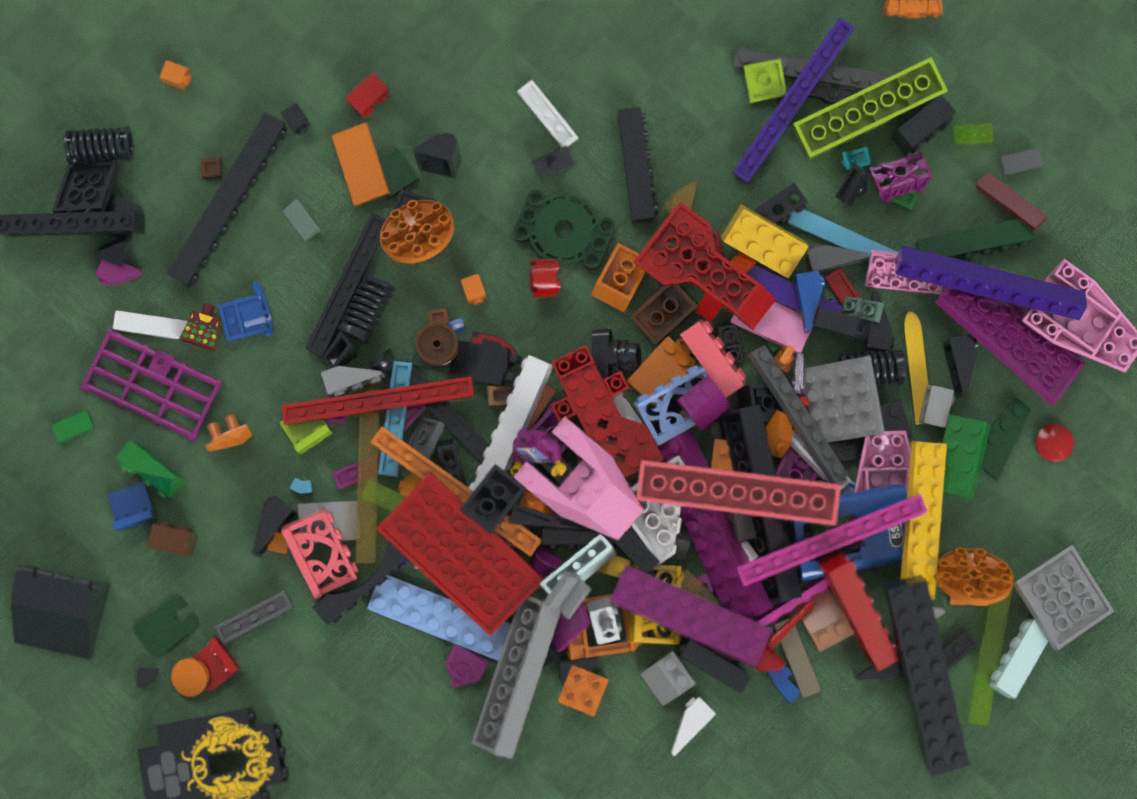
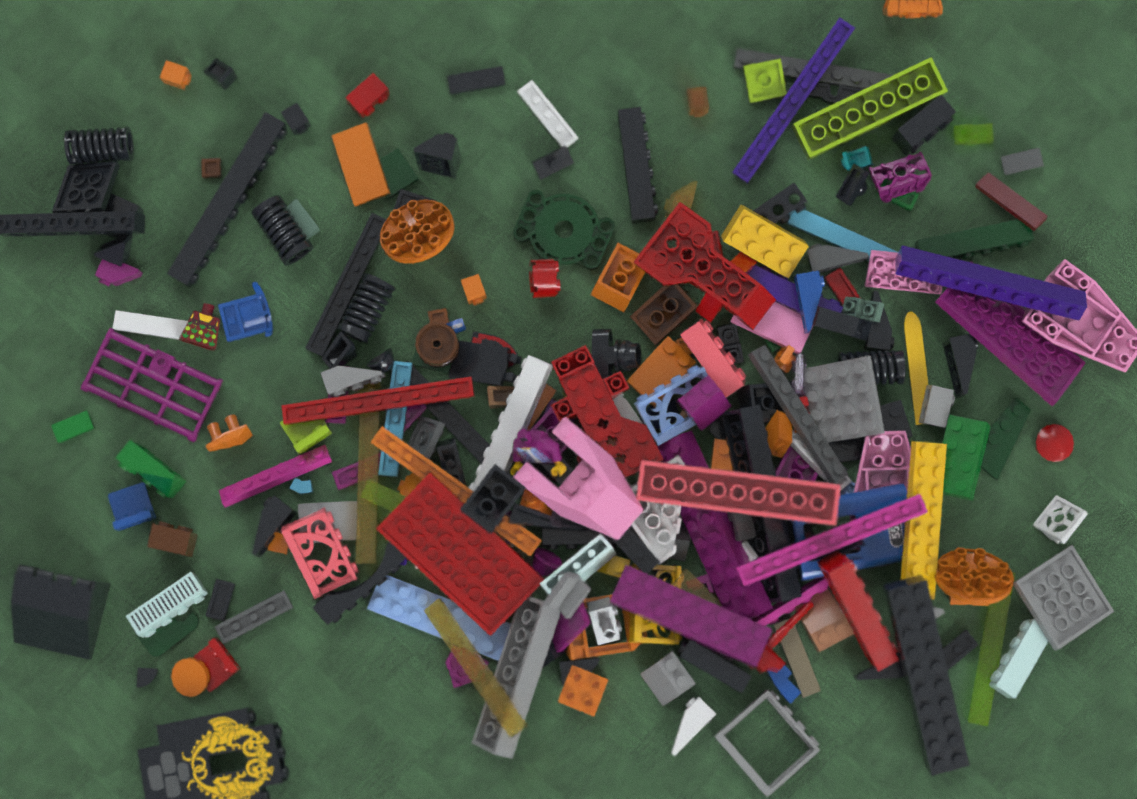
(167, 605): none -> light aqua brick
(220, 600): none -> black tile
(221, 74): none -> black slope
(275, 476): none -> dark pink plate
(285, 230): none -> black piece
(475, 668): none -> clear yellow plate
(476, 80): none -> black tile
(697, 101): none -> clear orange brick
(797, 726): none -> light grey window
(1056, 503): none -> white piece

